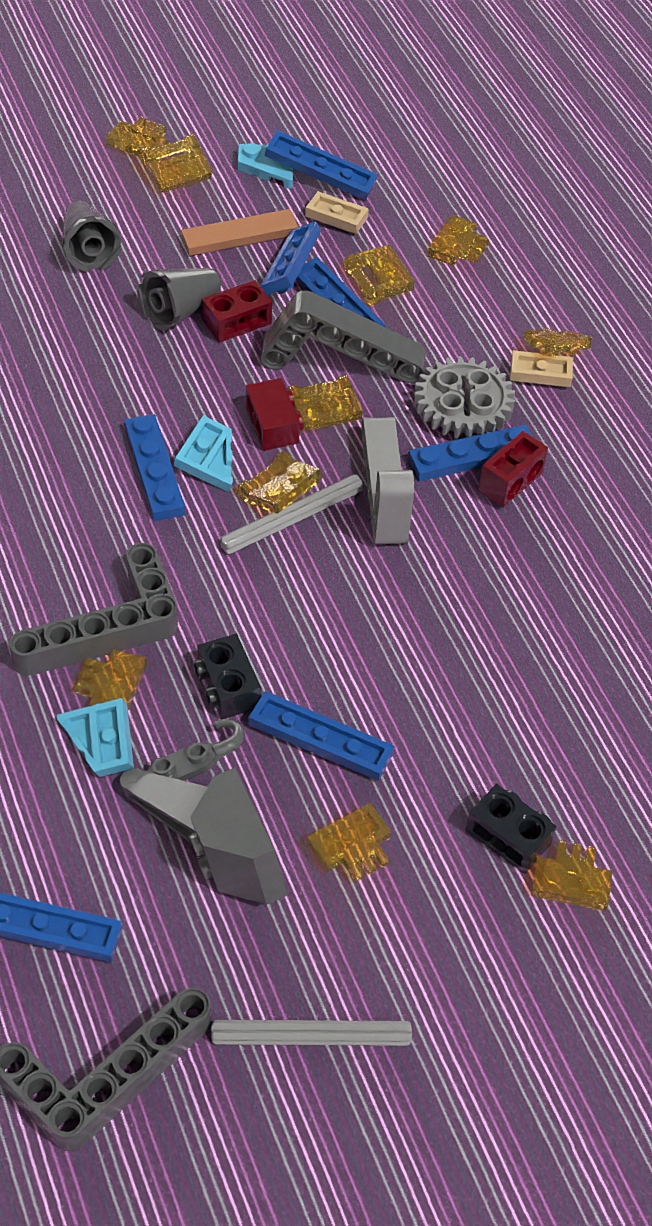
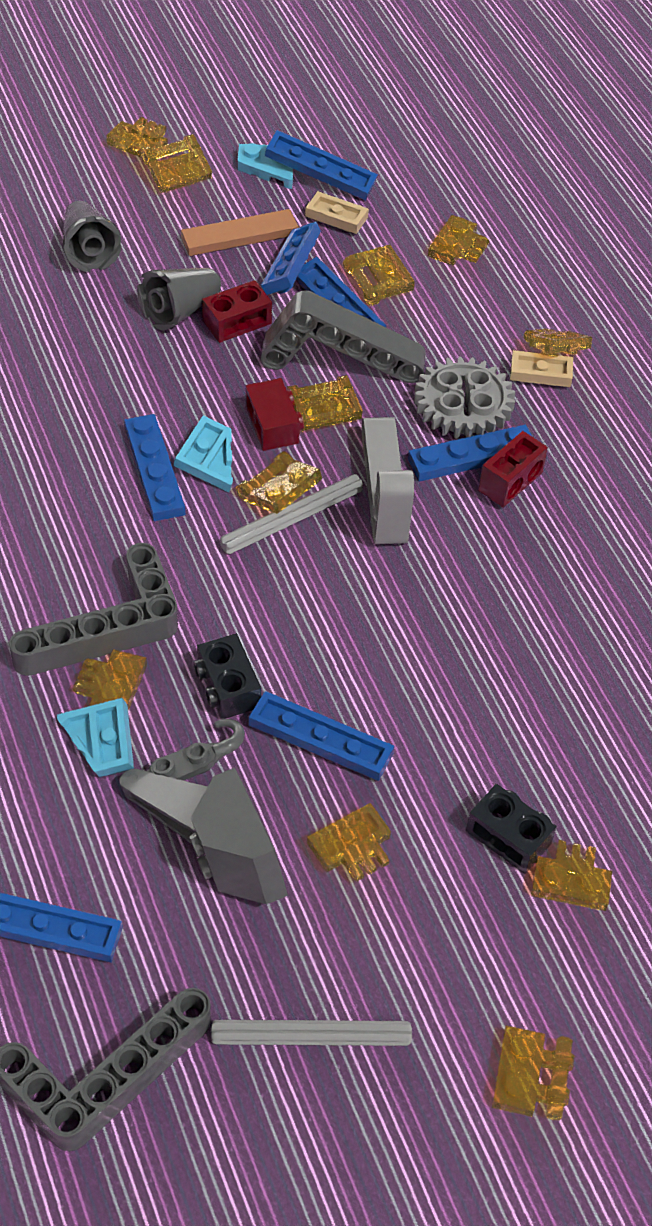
(519, 1073): none -> clear yellow plate

